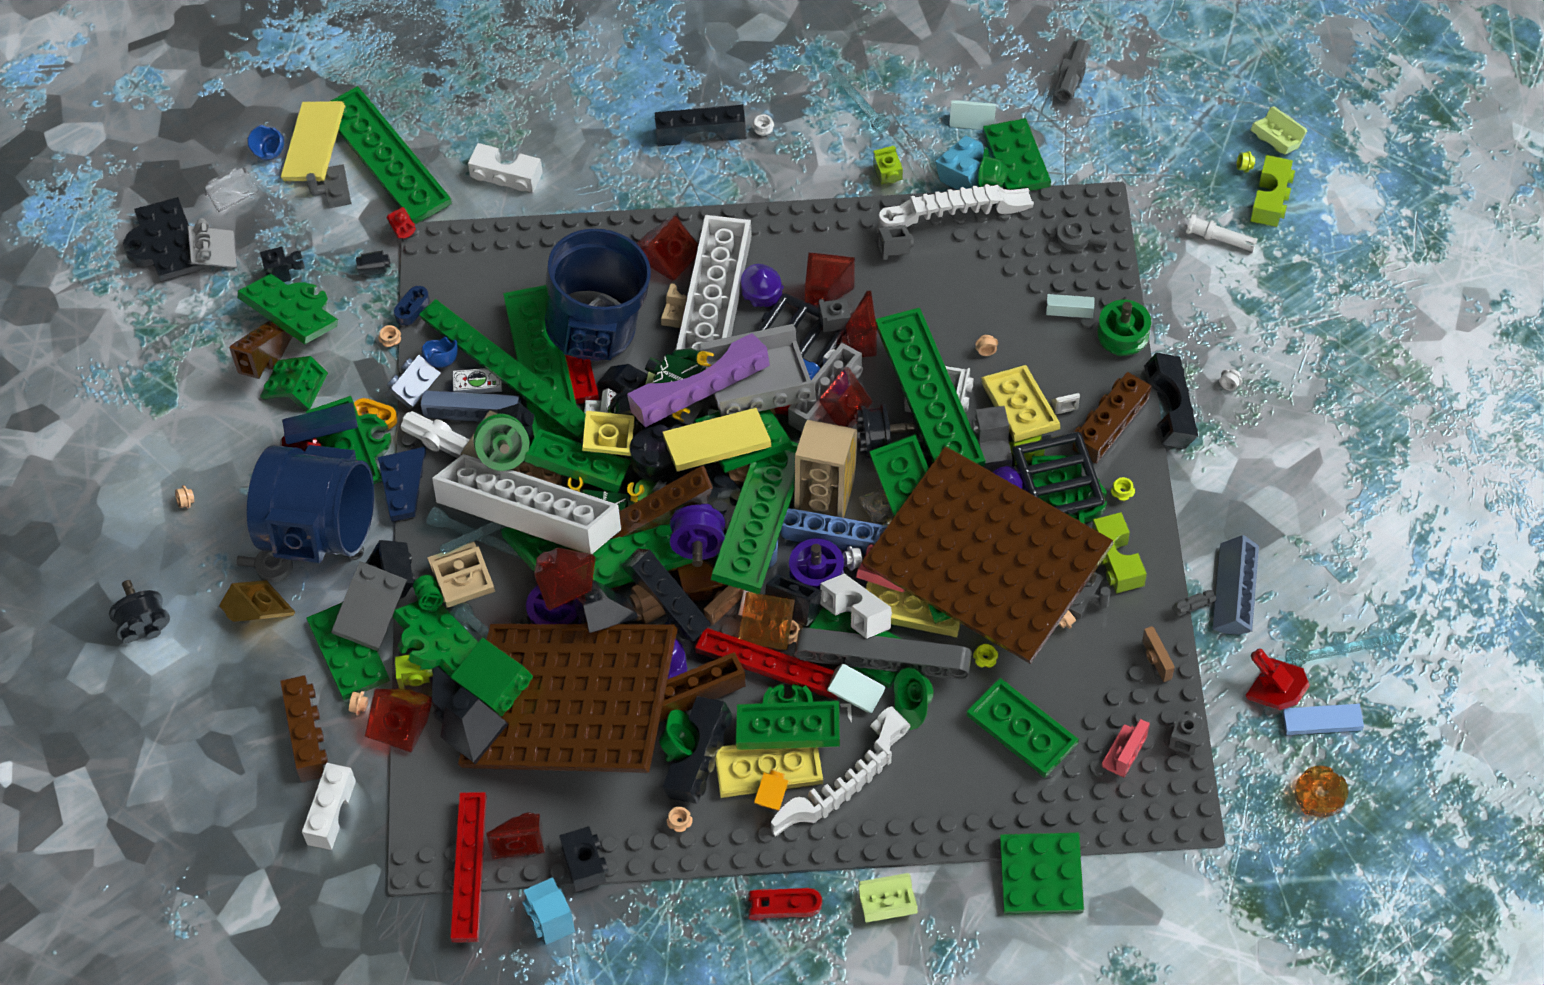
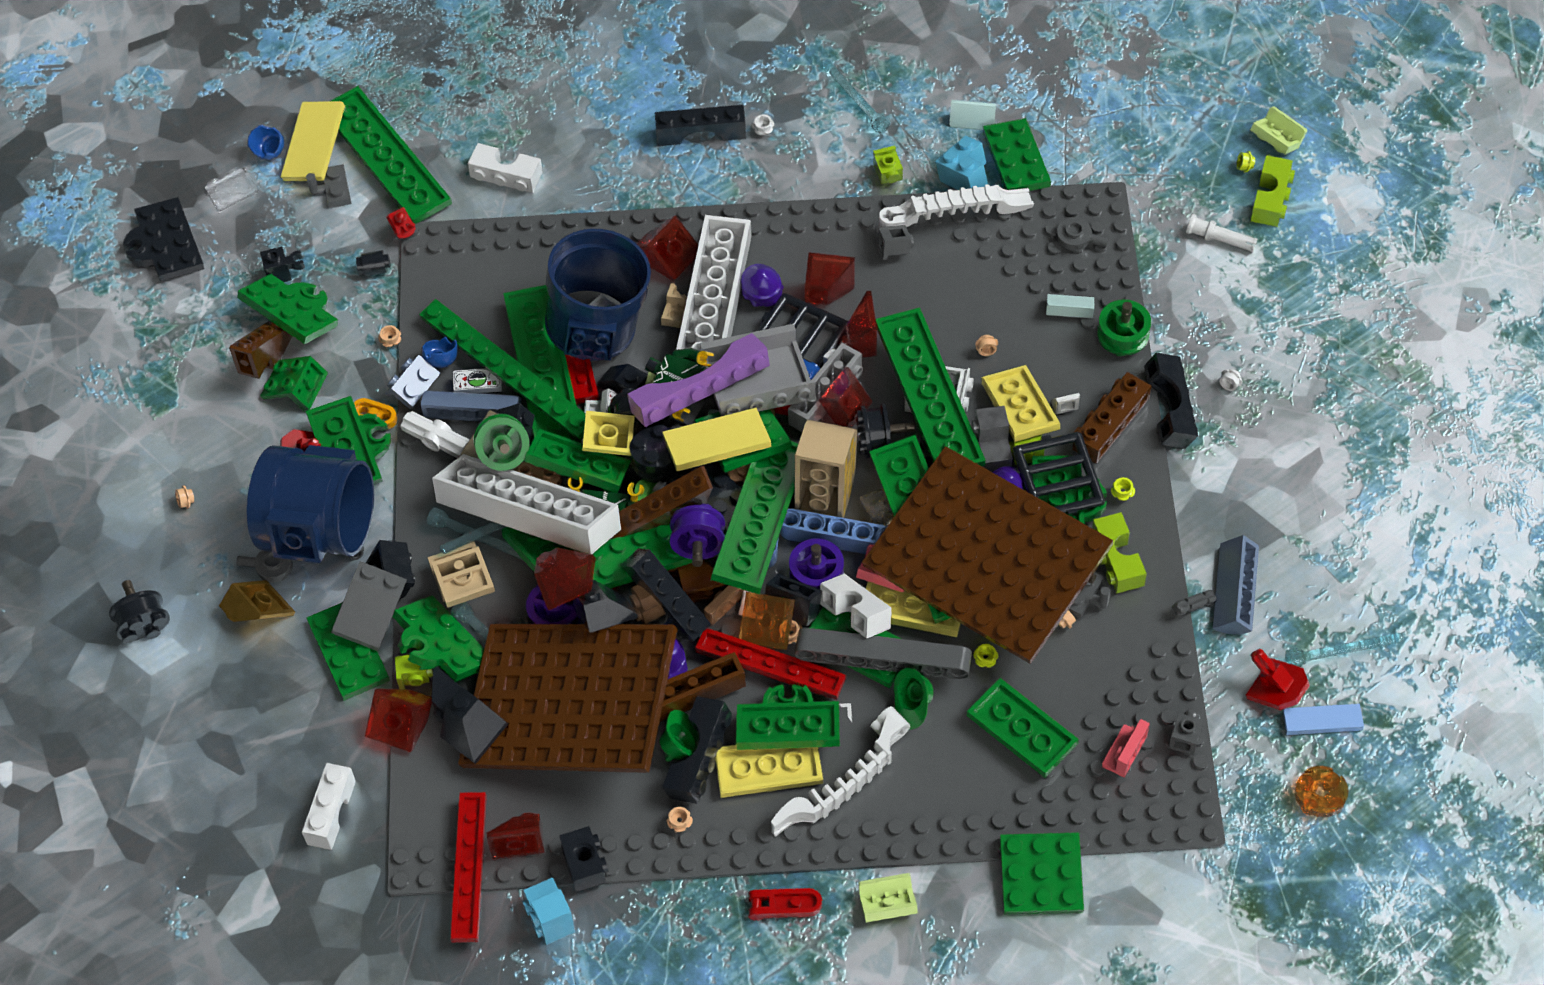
(211, 245): light grey hinge -> none
(303, 728): reddish brown brick -> none
(319, 423): dark blue tile -> none
(358, 703): light nougat plate -> none
(401, 481): dark blue wing -> none
(409, 304): dark blue beam -> none
(428, 592): green wheel -> none
(492, 676): green panel -> none
(771, 790): light orange brick -> none
(835, 314): dark grey brick -> none
(852, 558): white plate -> none
(855, 688): light aqua slope -> none
(991, 171): green piece -> none
(1072, 70): dark grey piece -> none
(1157, 654): medium nougat plate -> none

